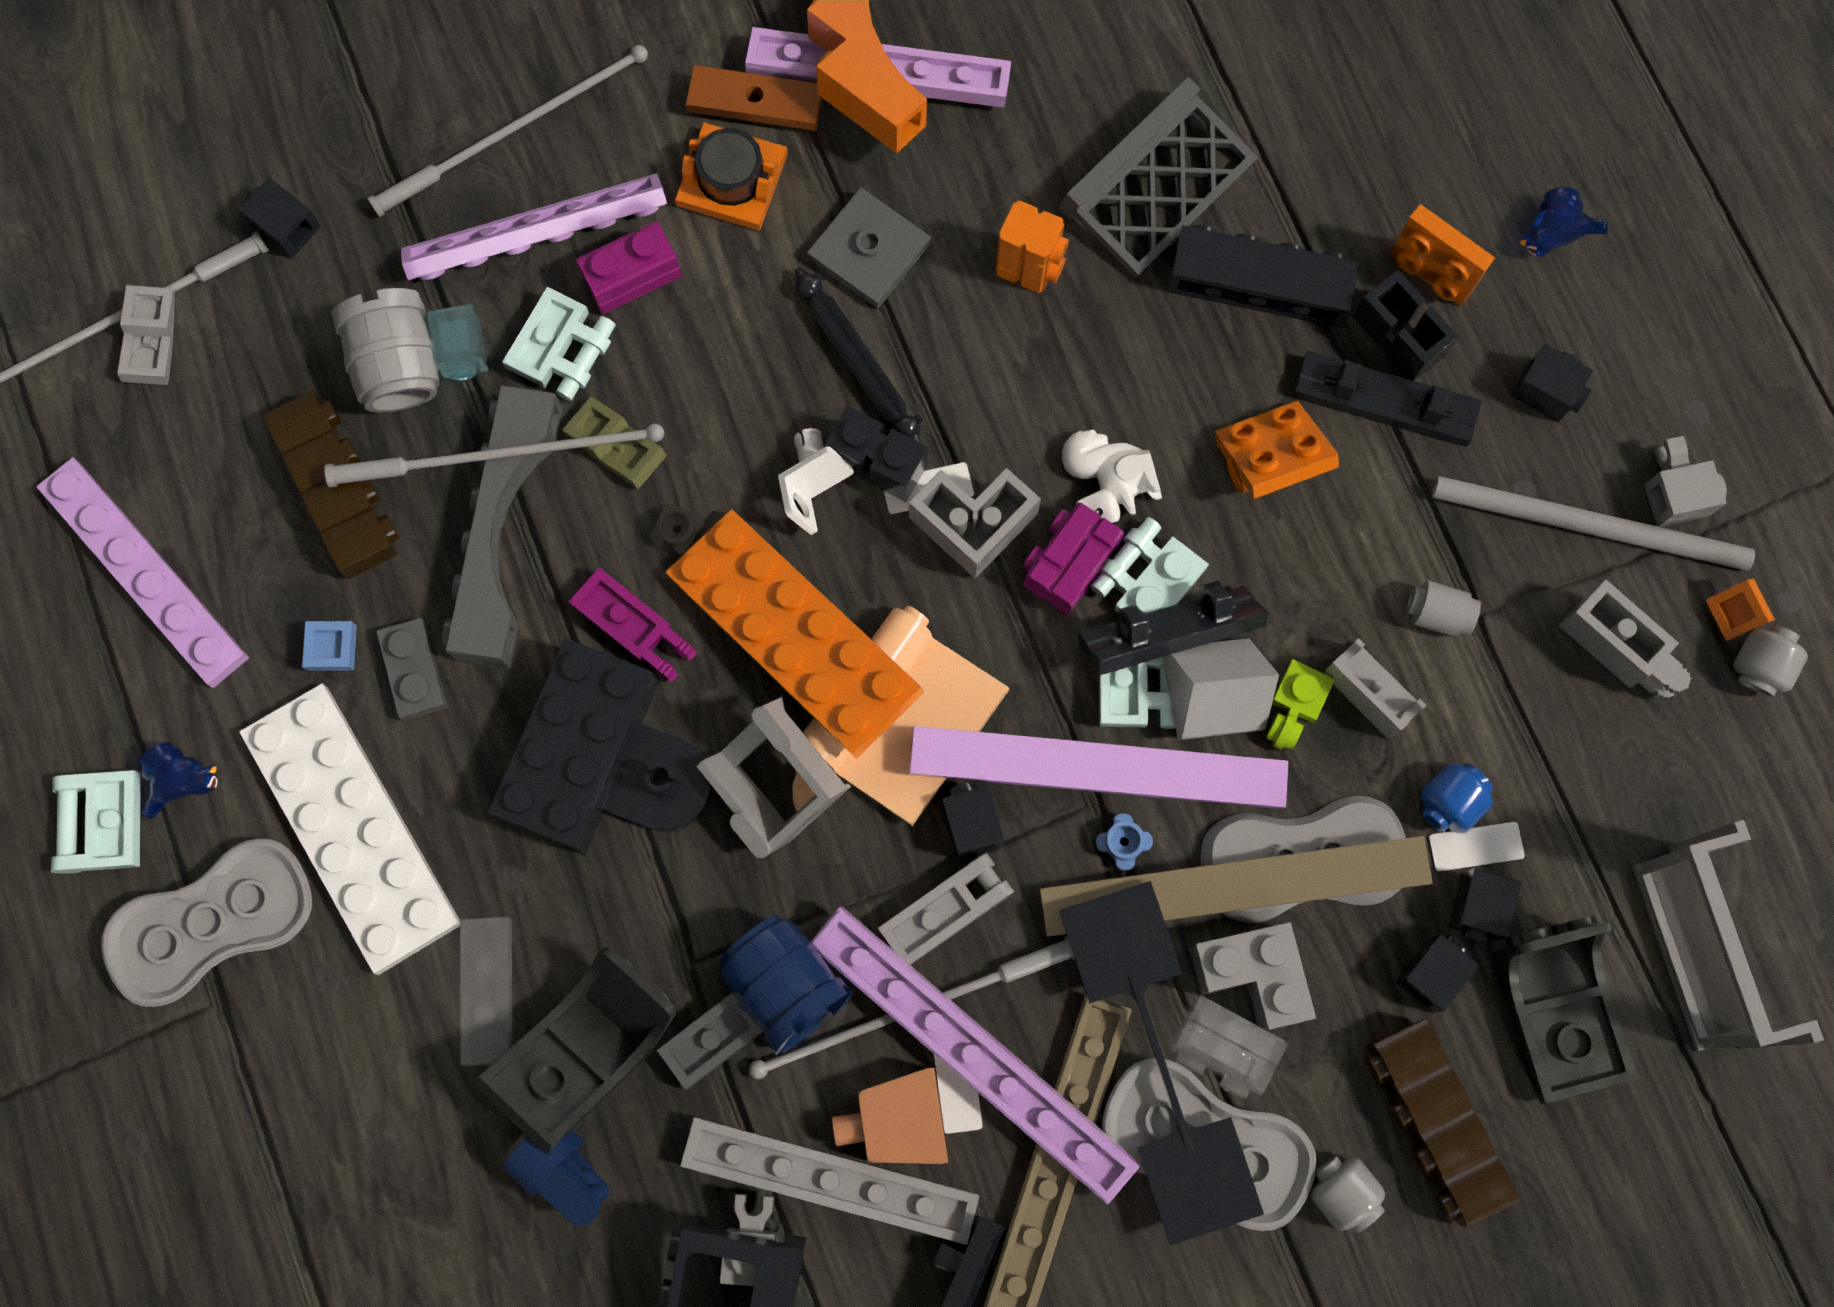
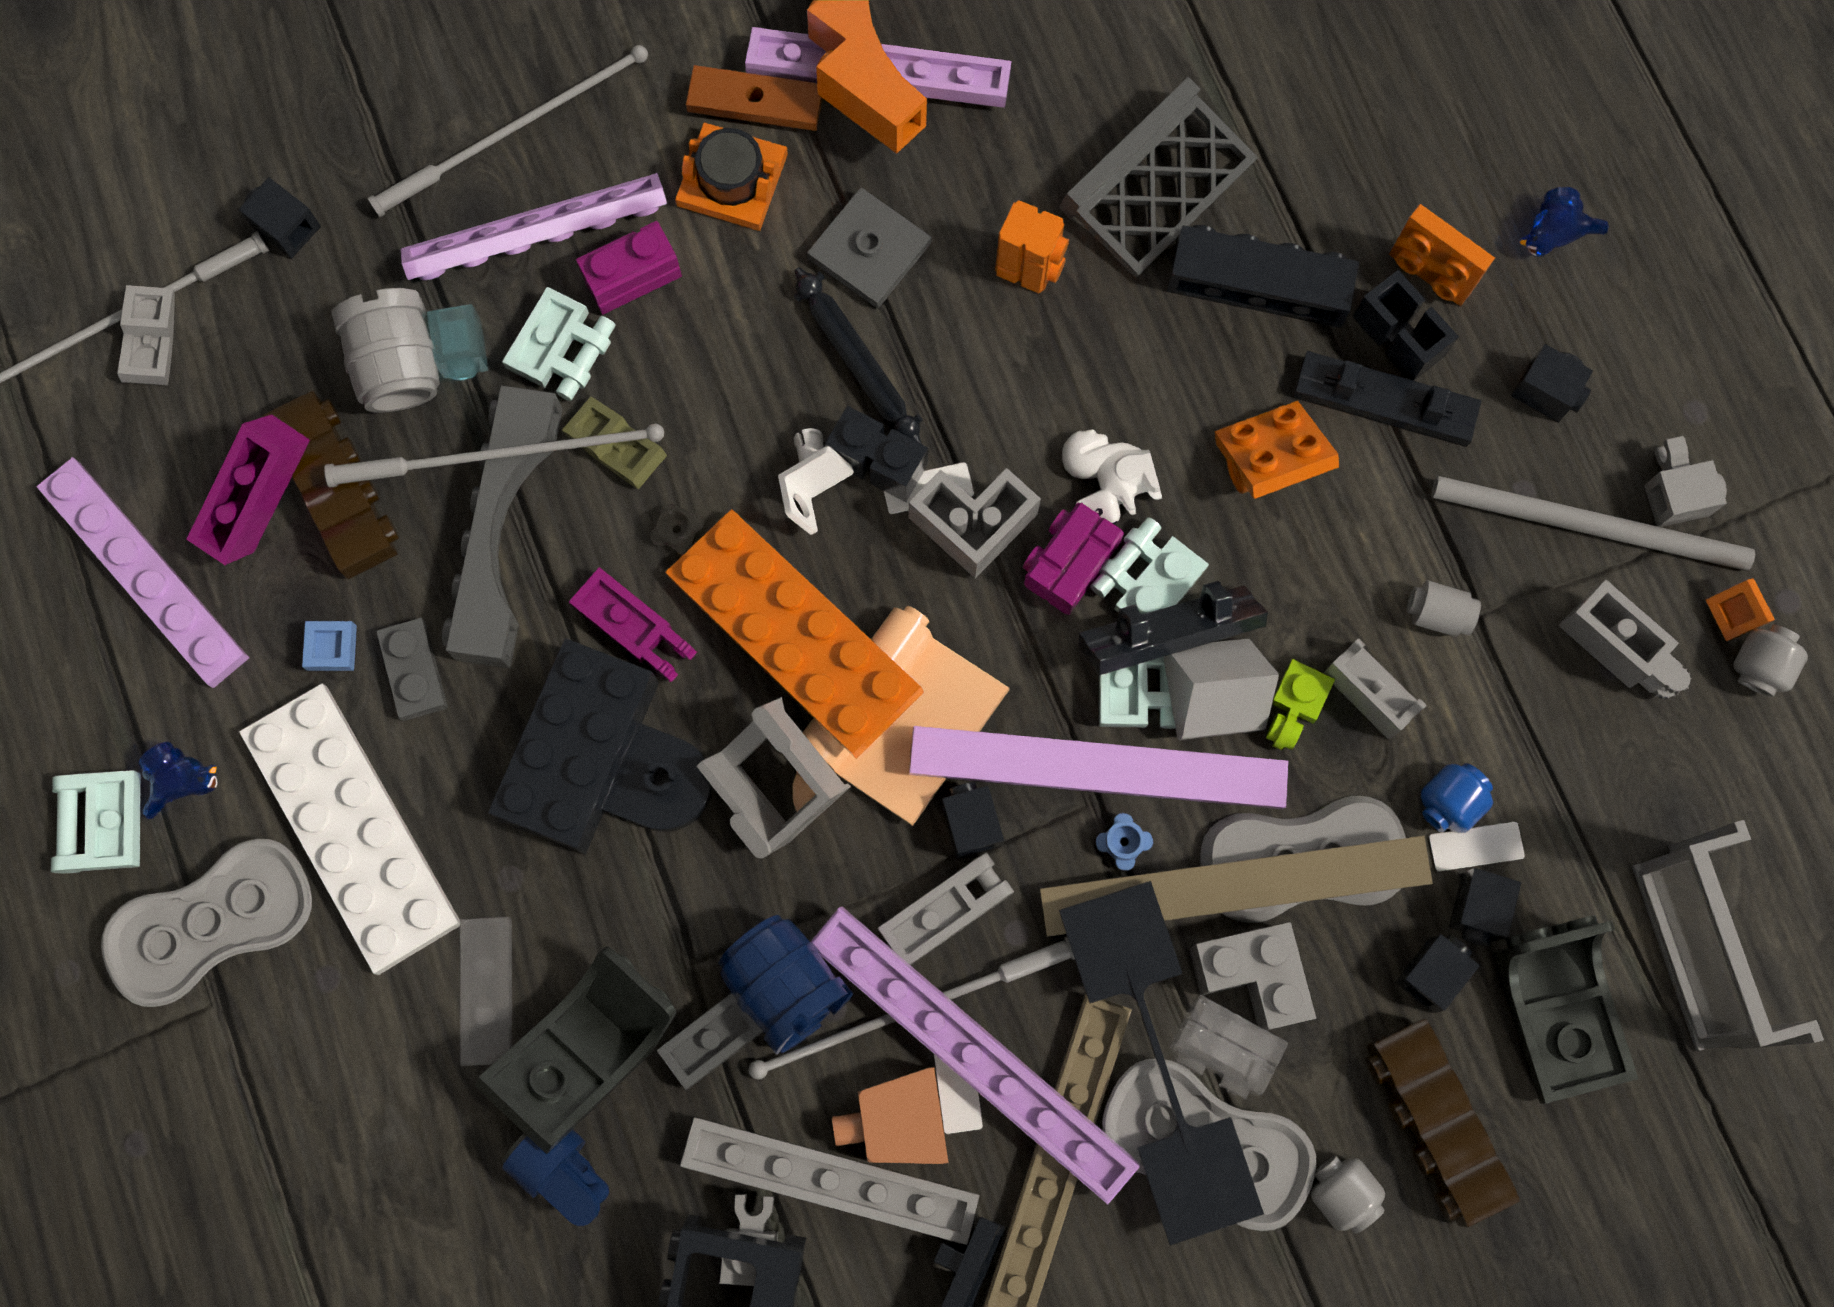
(247, 489): none -> magenta brick

